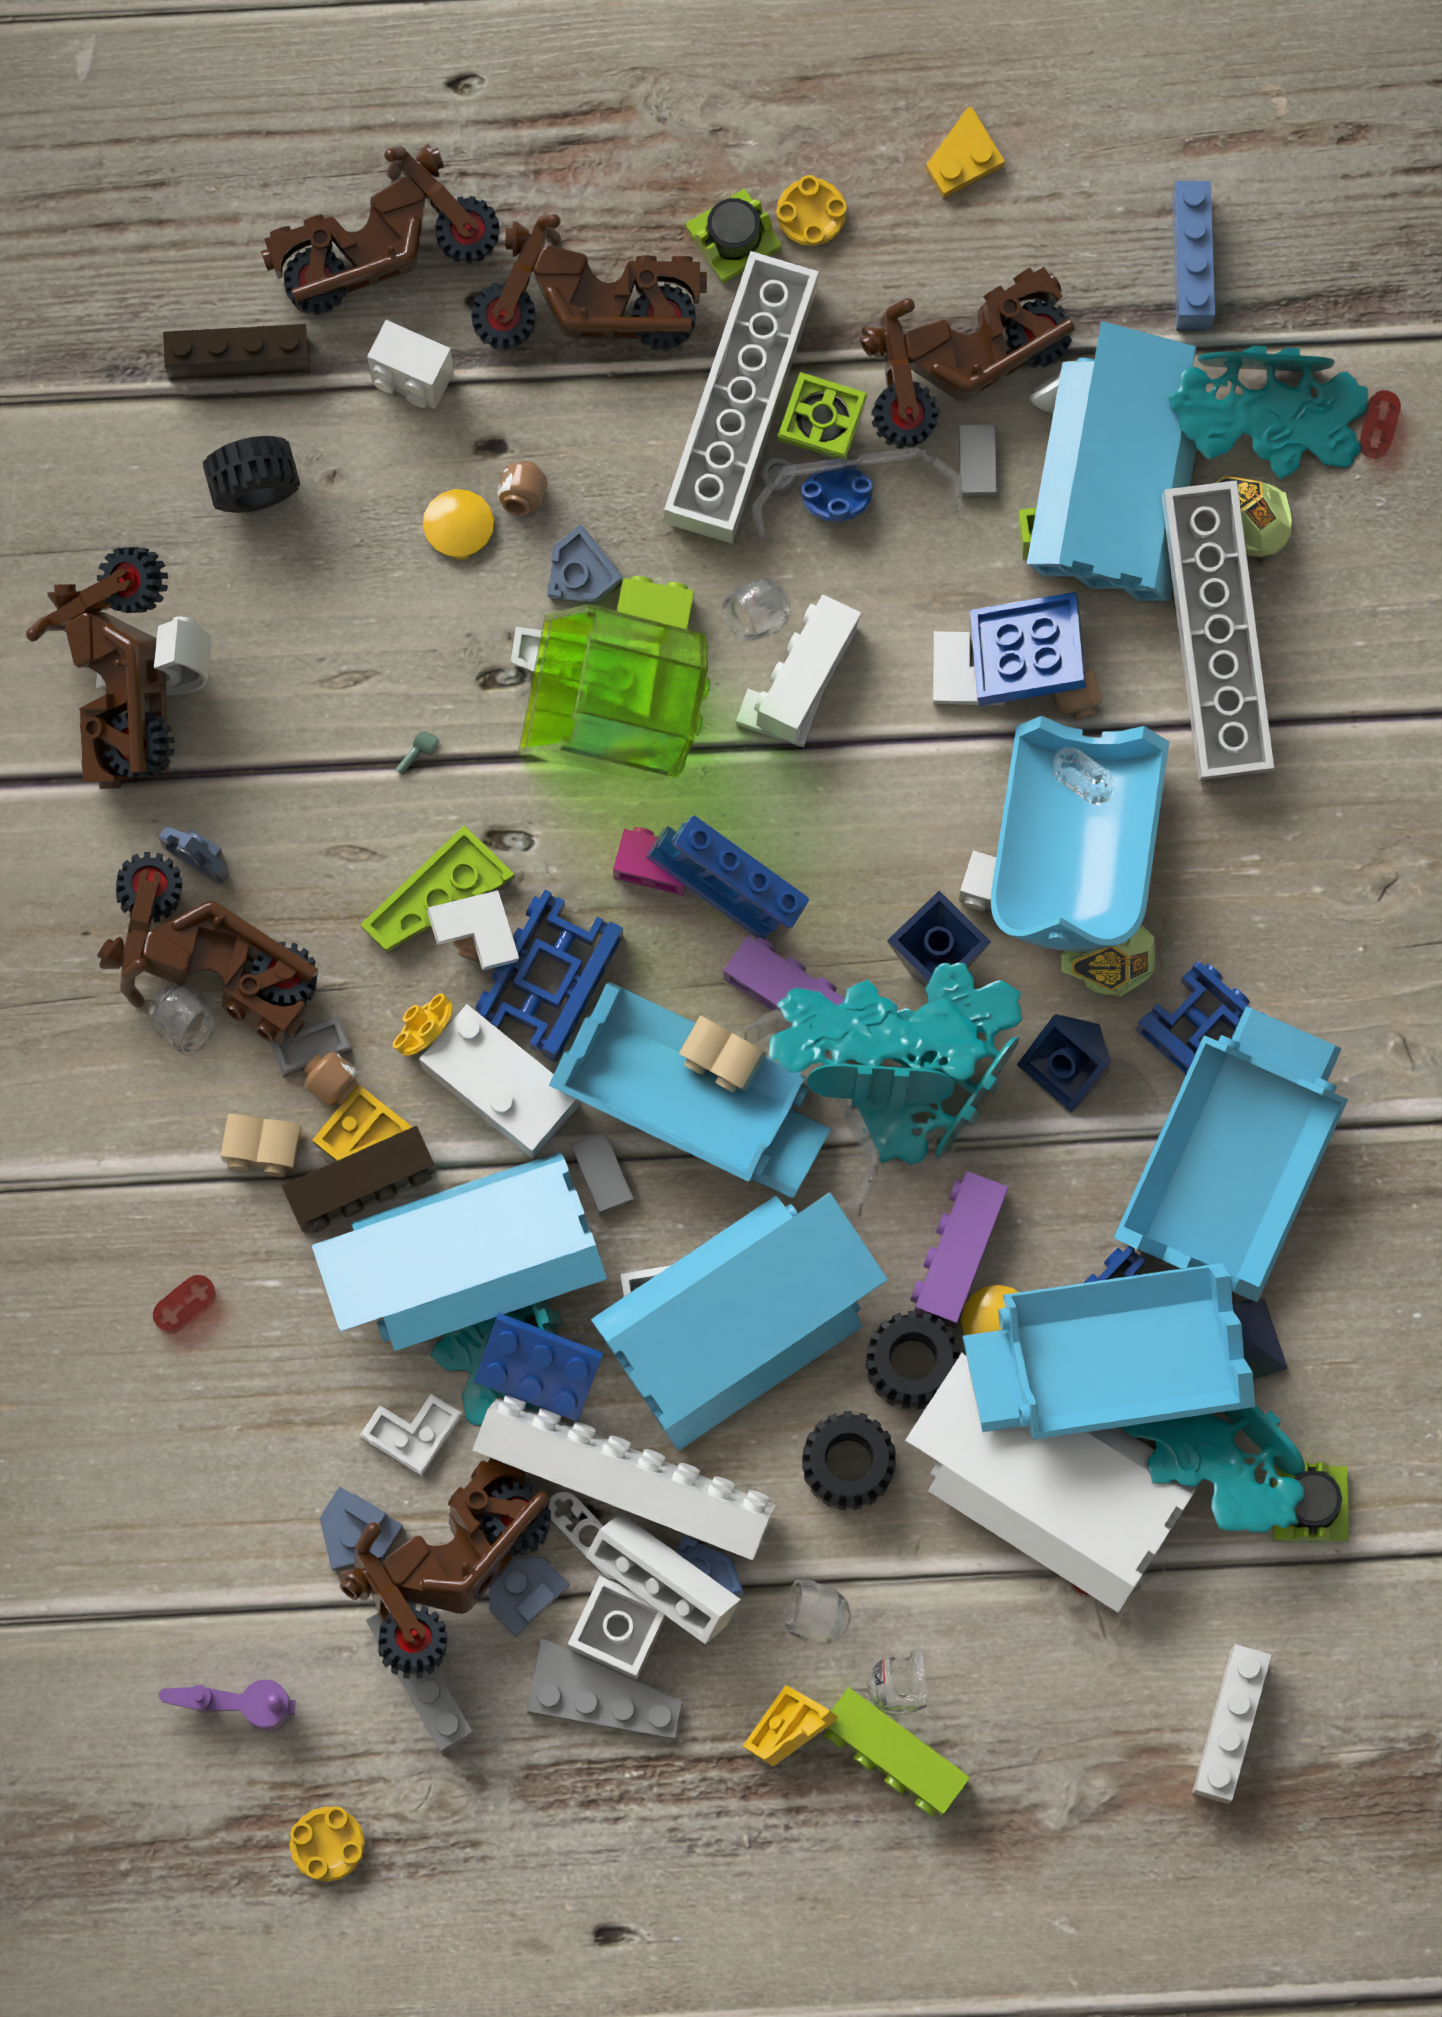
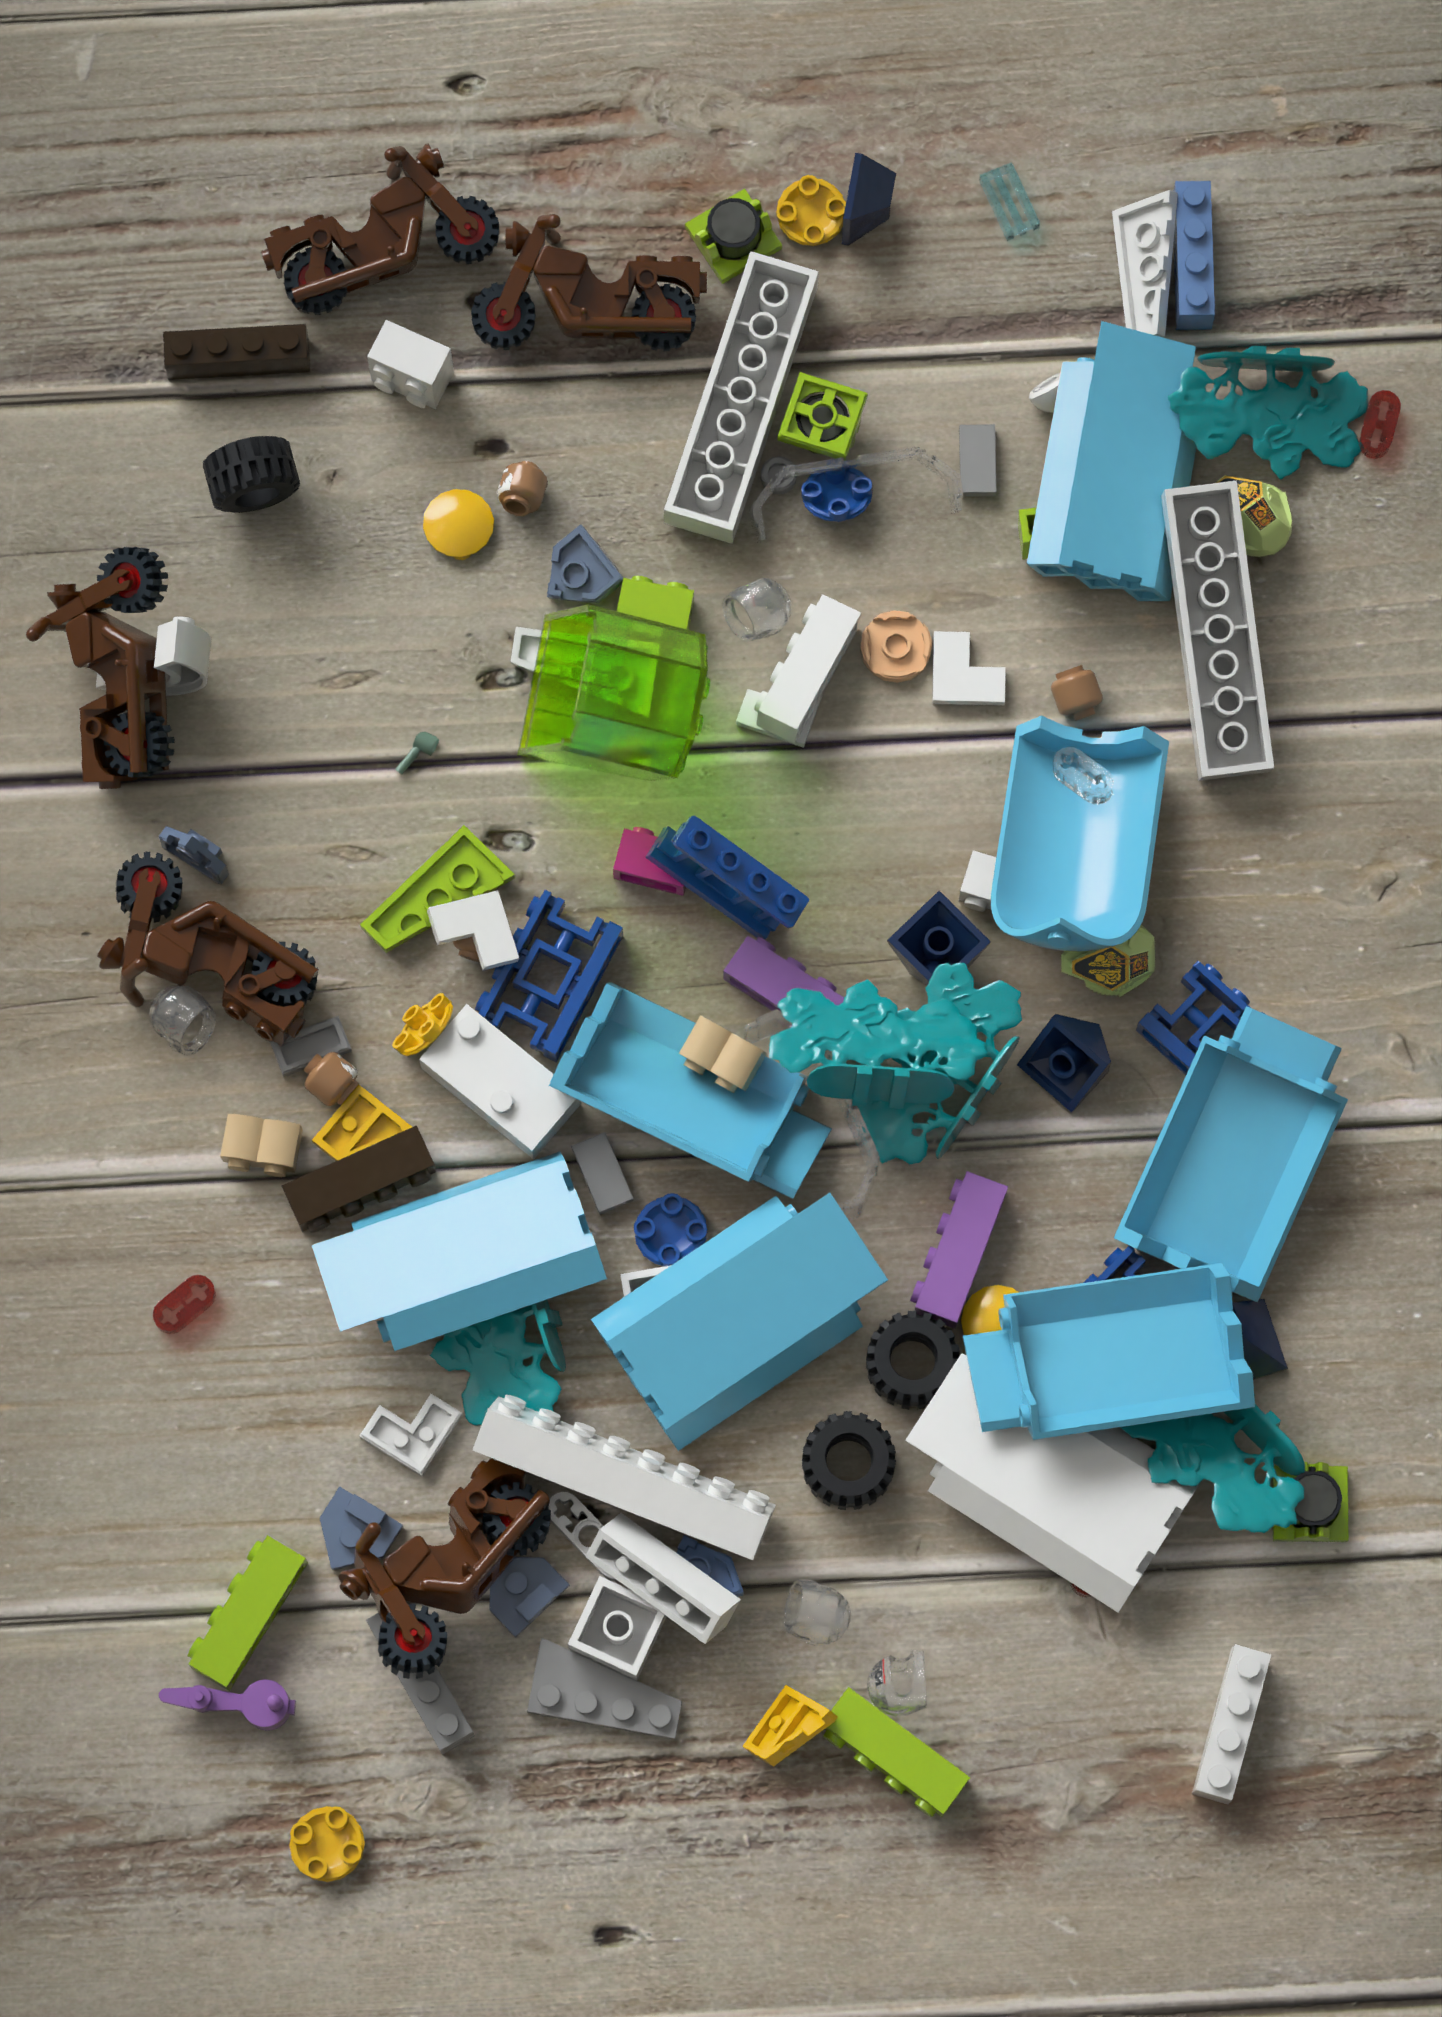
(247, 1613): none -> lime brick
(538, 1367): blue plate -> none
(669, 1229): none -> blue dish
(867, 198): none -> dark blue slope
(896, 646): none -> light nougat tile
(959, 361): reddish brown piece -> none
(964, 156): yellow wing -> none
(1020, 227): none -> clear light blue tile
(1028, 648): plate -> none
(1145, 258): none -> white wing

